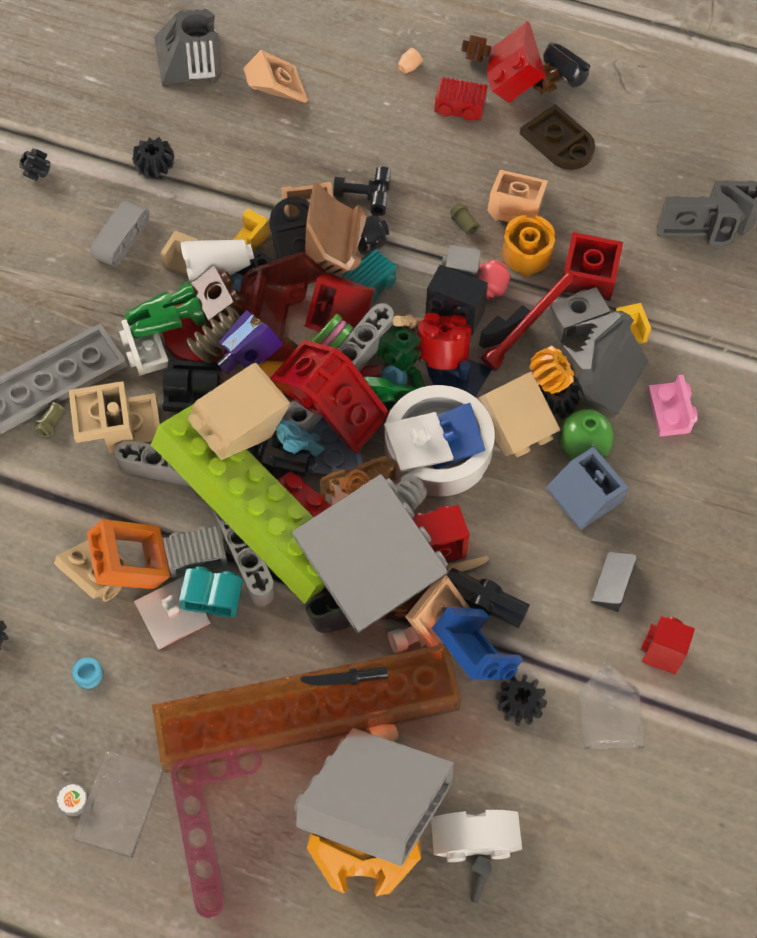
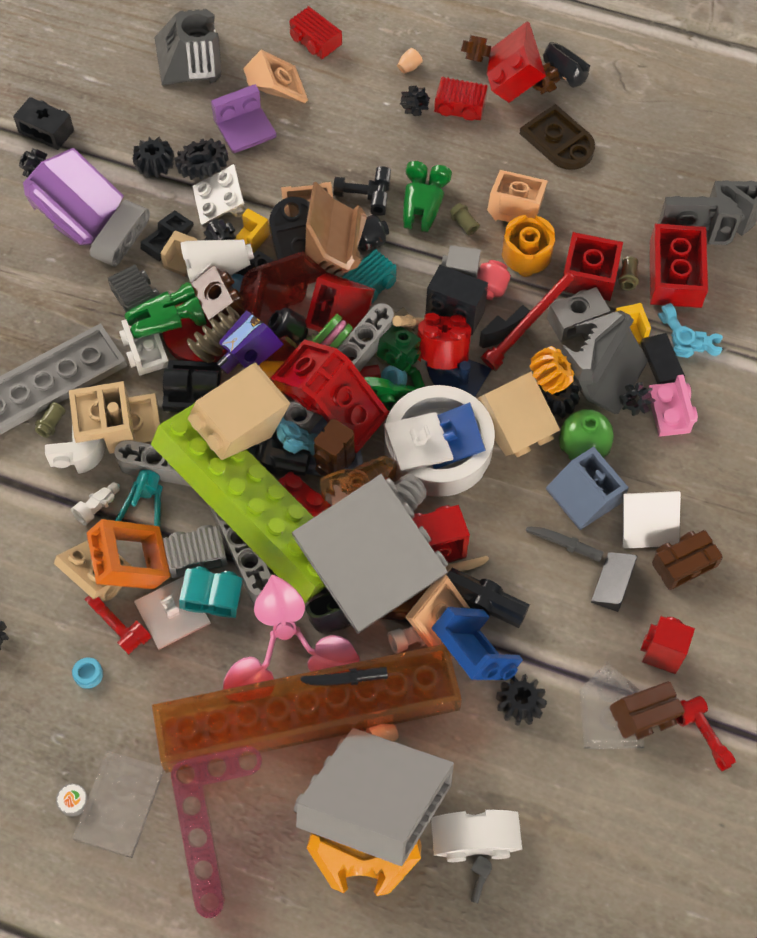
(44, 123): none -> black brick
(72, 195): none -> medium lavender helmet
(82, 455): none -> white brick
(85, 512): none -> white piece
(131, 287): none -> dark grey brick
(131, 636): none -> red brick
(144, 487): none -> teal plant
(156, 241): none -> black slope
(201, 159): none -> black gear
(219, 195): none -> white hinge
(219, 230): none -> black gear
(242, 119): none -> medium lavender bracket
(280, 607): none -> bright pink plant
(288, 323): none -> black head
(315, 32): none -> red brick
(334, 448): none -> reddish brown brick
(415, 100): none -> black gear
(424, 198): none -> green piece
(572, 544): none -> dark grey piece
(628, 278): none -> olive pin
(630, 402): none -> black gear
(646, 710): none -> reddish brown brick
(651, 519): none -> white piece
(661, 358): none -> black tile
(678, 265): none -> red brick
(686, 559): none -> reddish brown brick
(687, 340): none -> medium azure piece
(694, 712): none -> red brick

